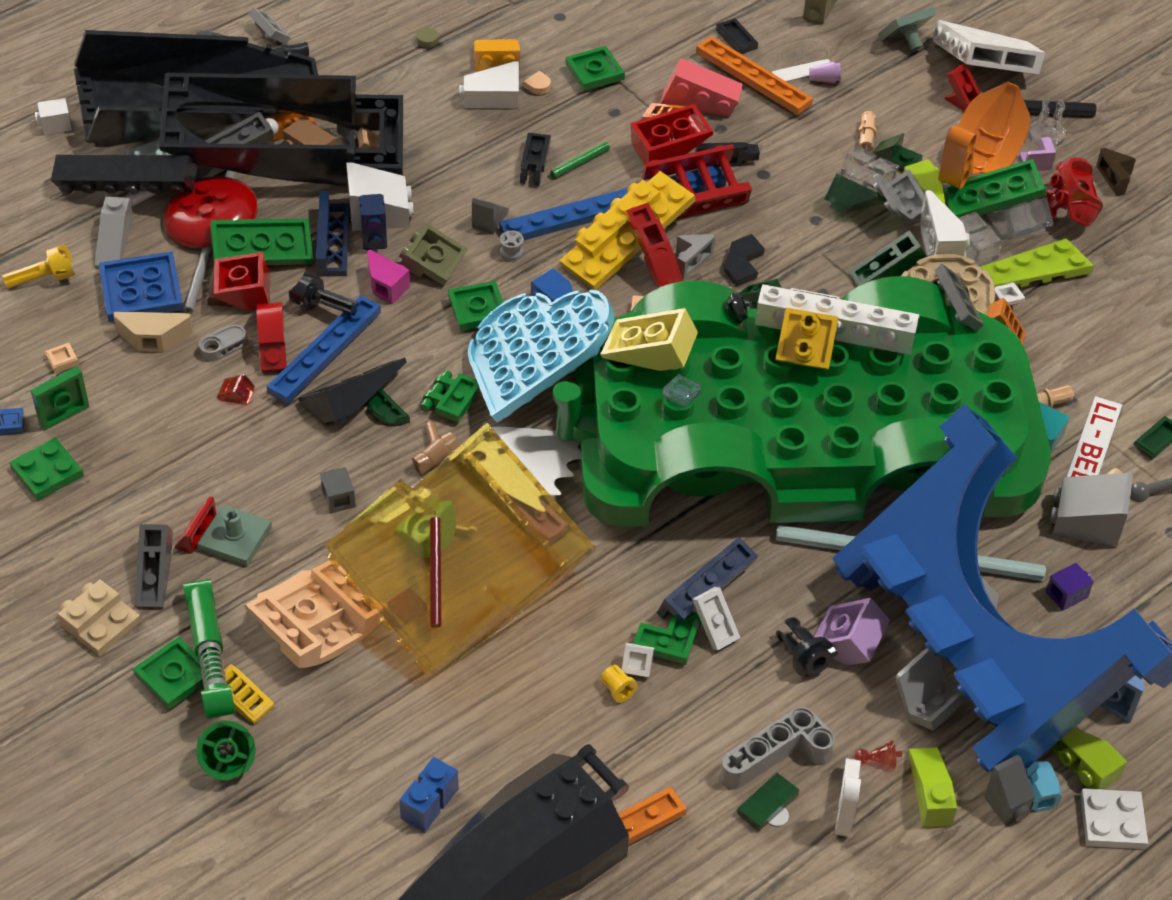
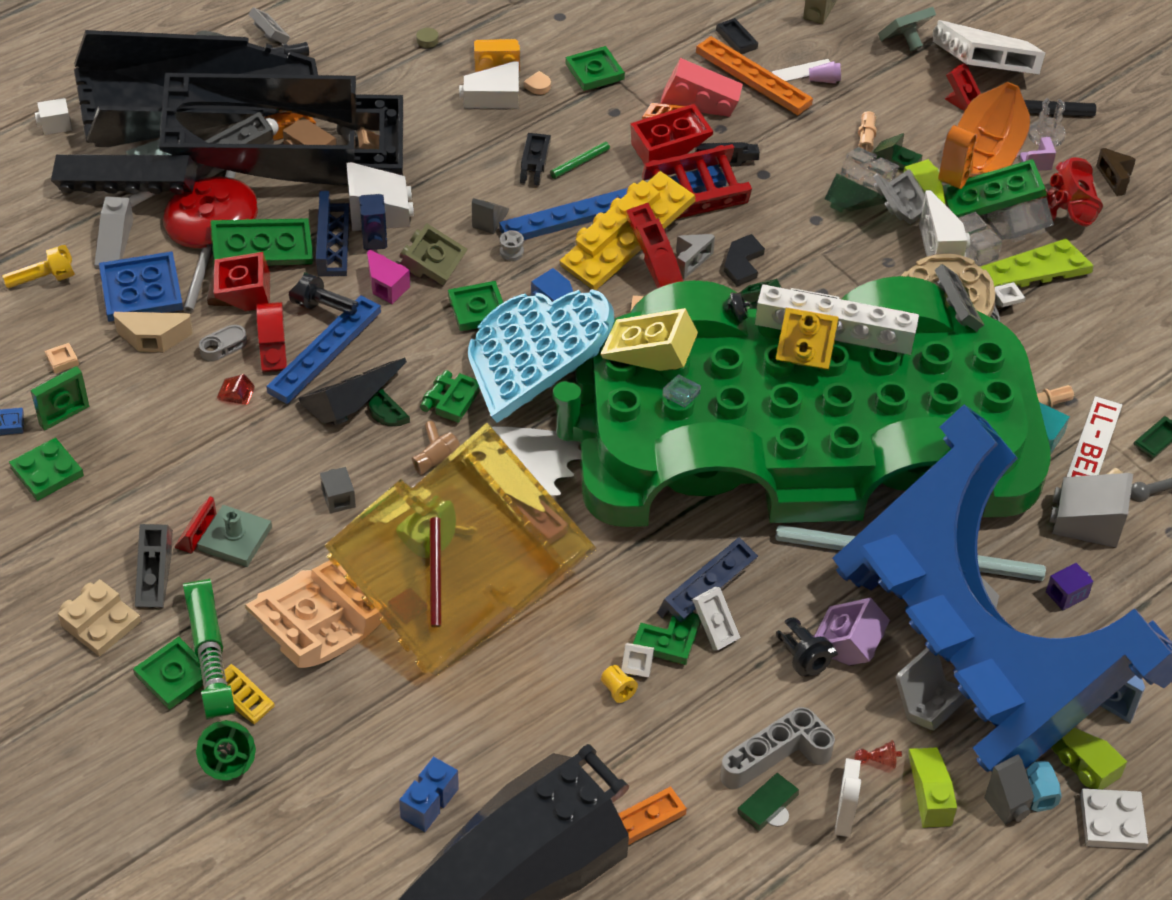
(890, 260): dark green slope -> none
(1003, 313): orange slope -> none

